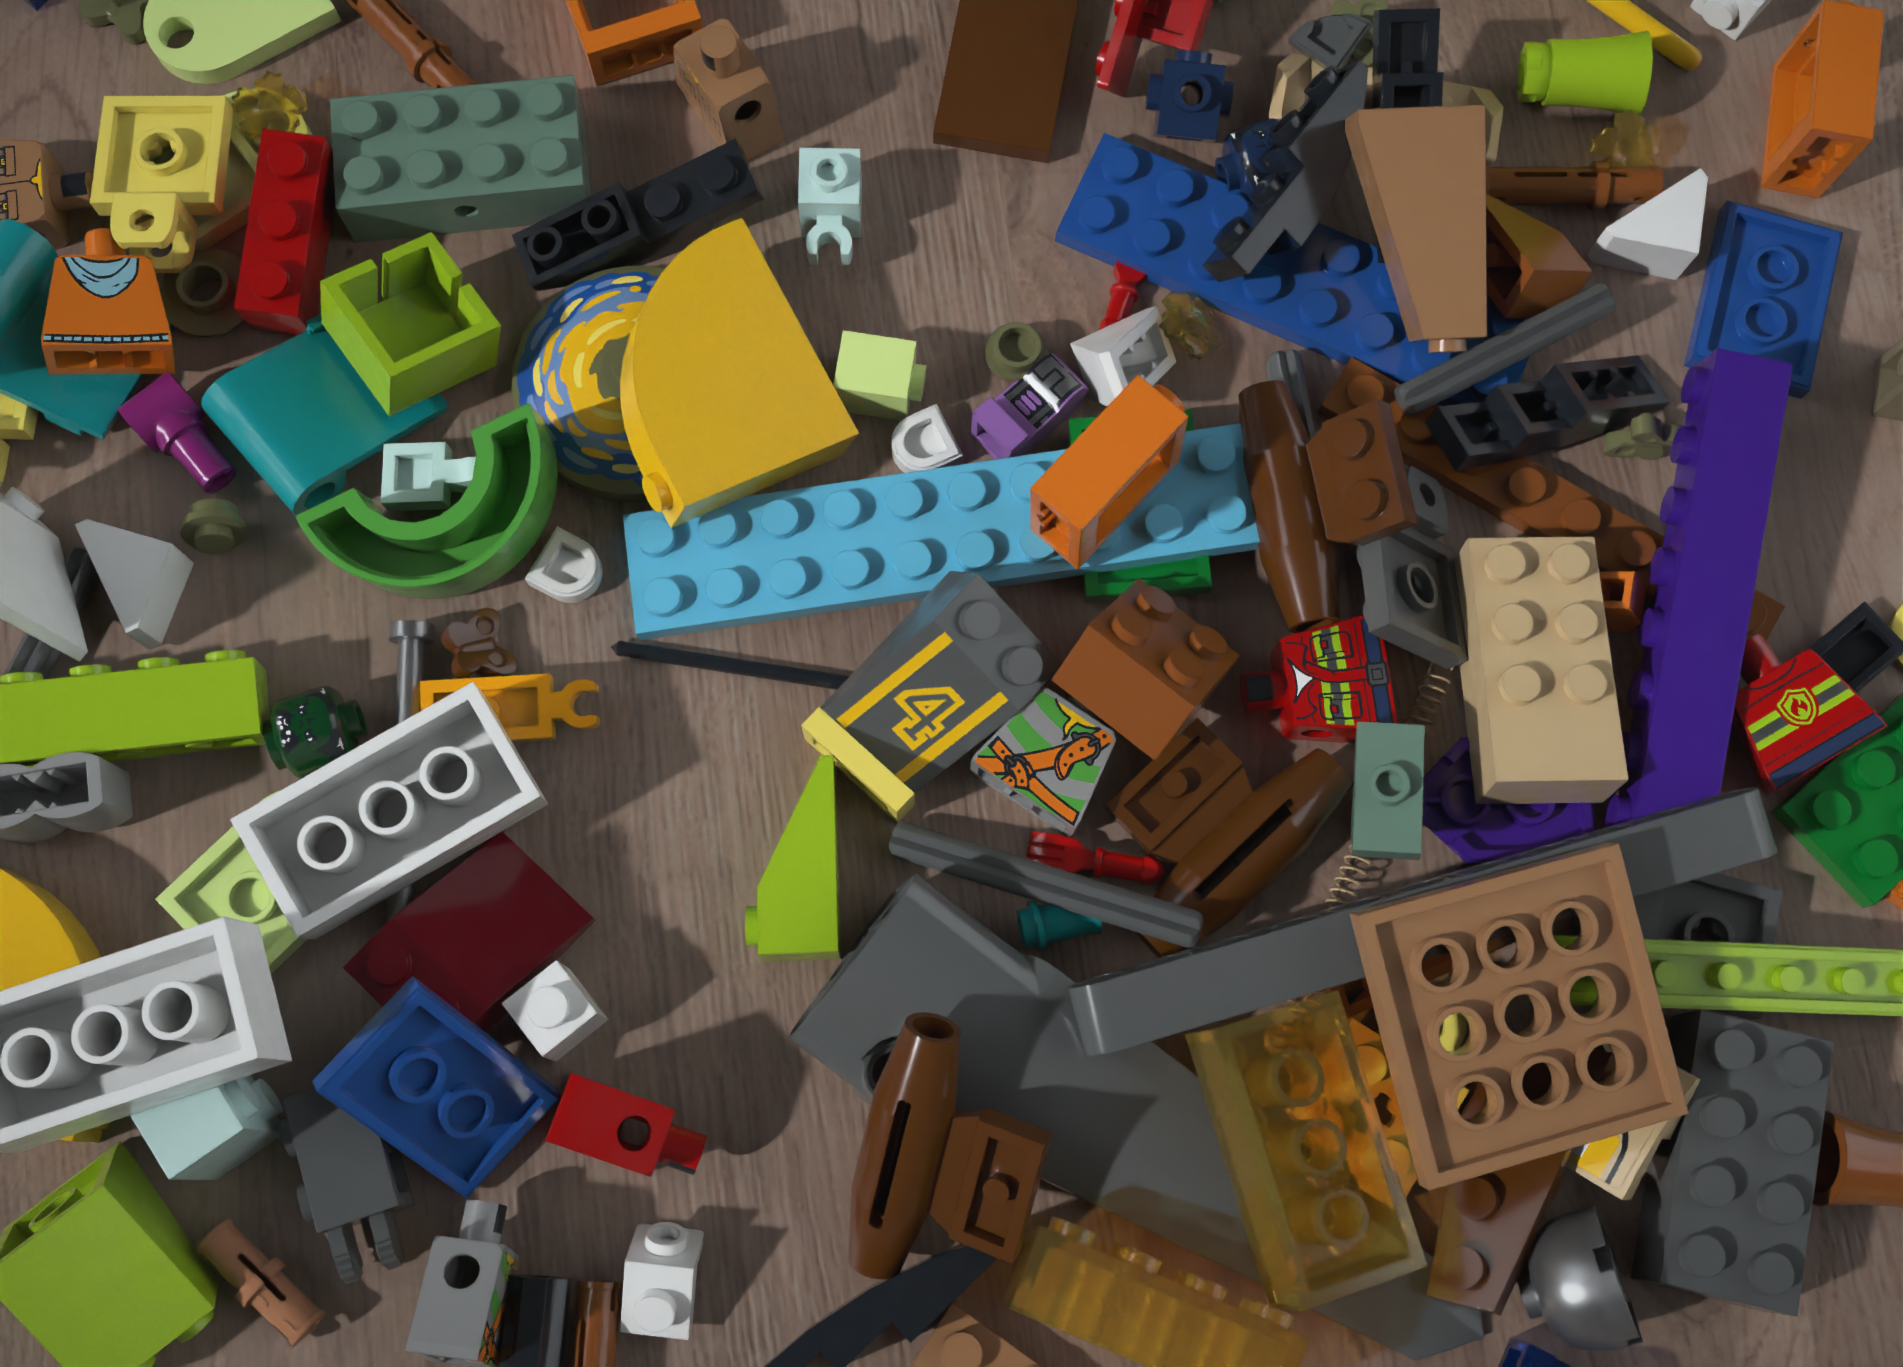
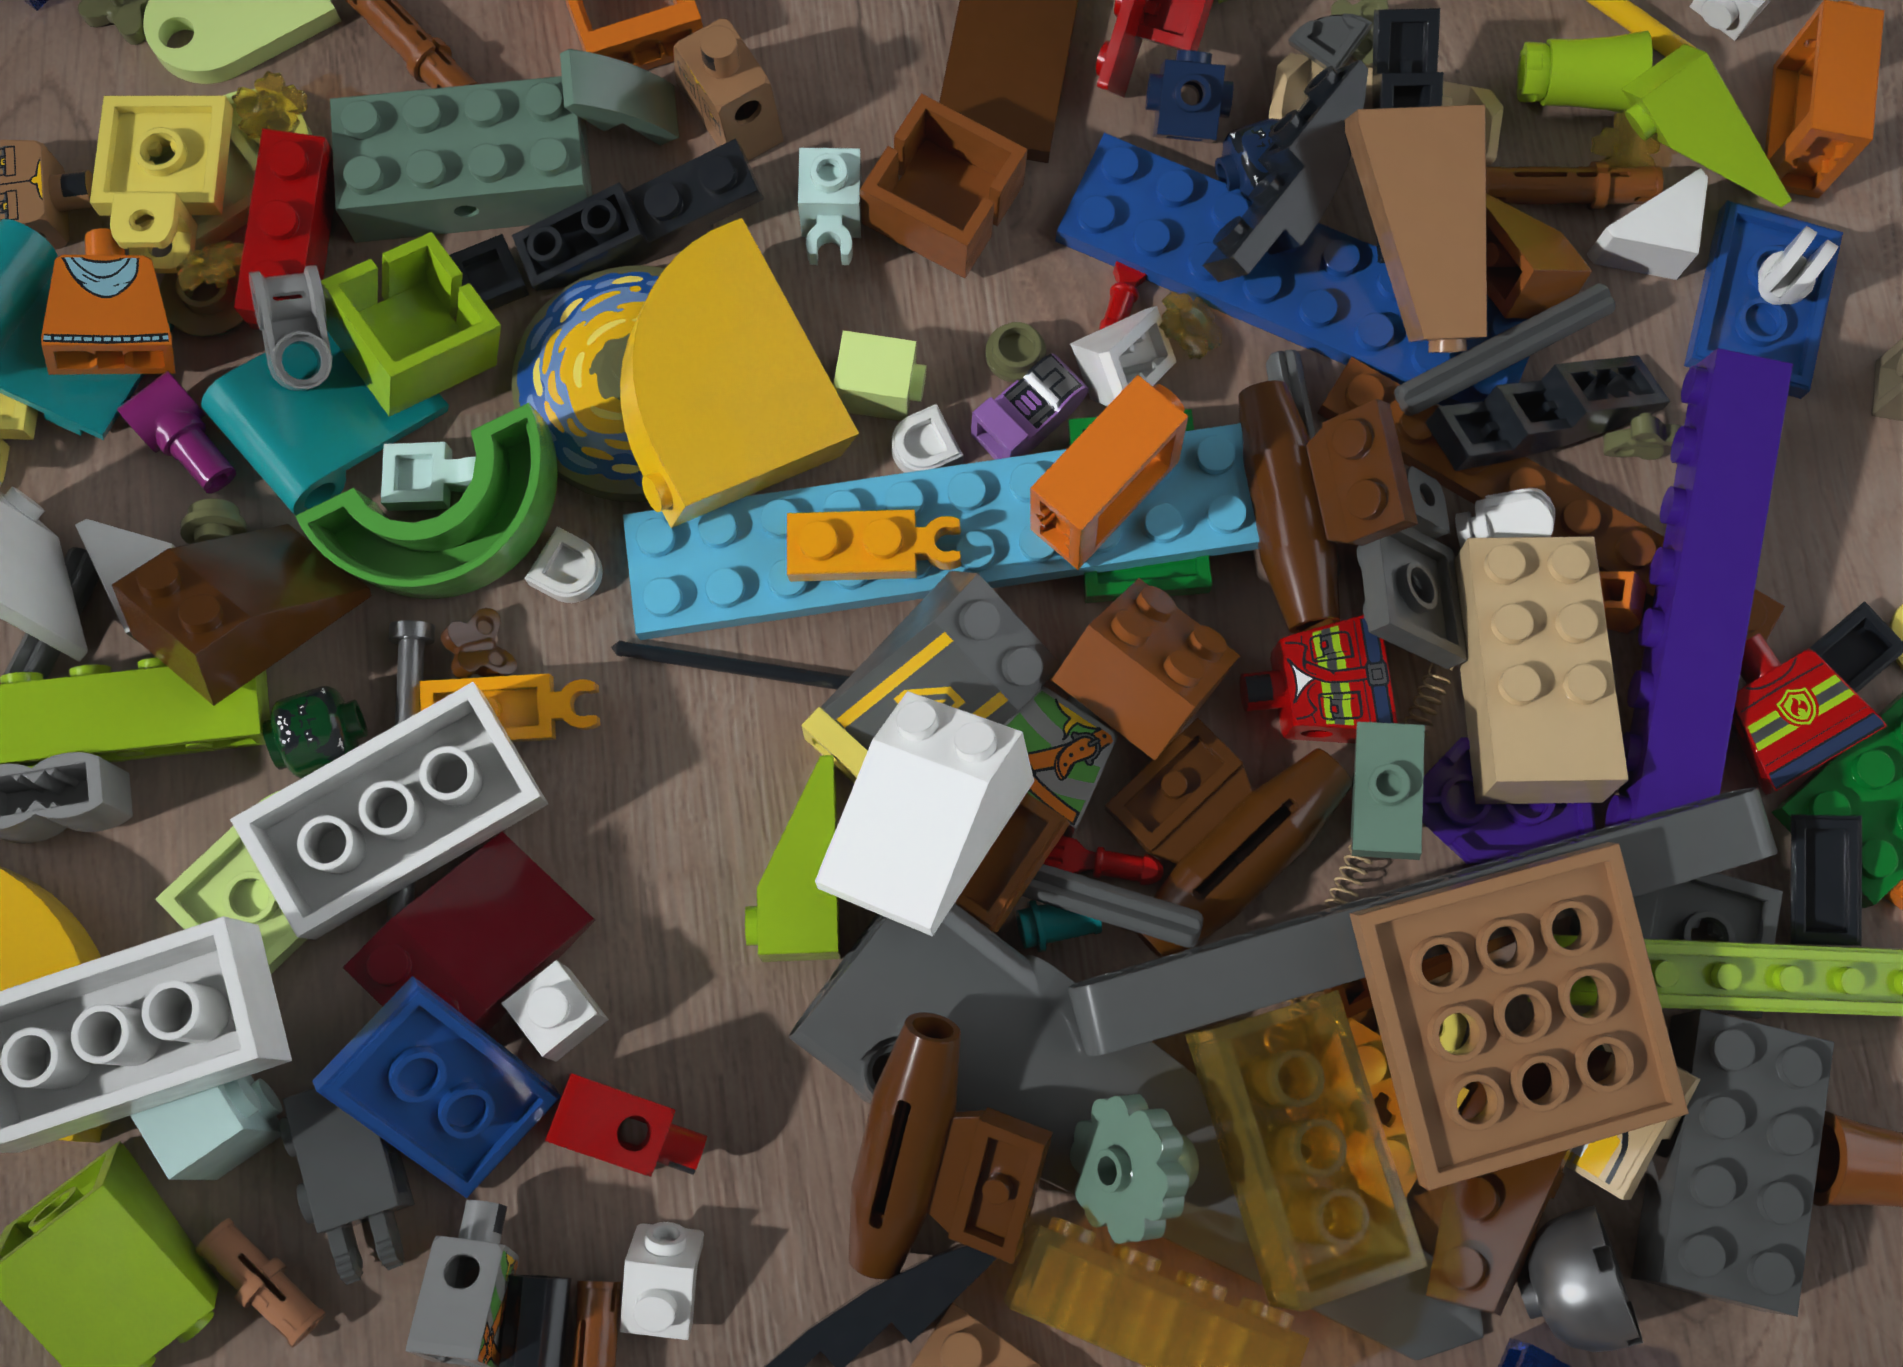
(212, 265): none -> clear yellow plant
(234, 605): none -> reddish brown slope
(292, 322): none -> light grey piece
(491, 272): none -> black plate
(617, 93): none -> sand green slope
(865, 545): none -> light orange plate
(925, 811): none -> white slope
(951, 186): none -> dark orange piece
(1012, 862): none -> dark orange tile
(1131, 1168): none -> sand green plant
(1508, 514): none -> white arm
(1693, 113): none -> lime slope
(1788, 275): none -> white arm
(1826, 880): none -> black tile

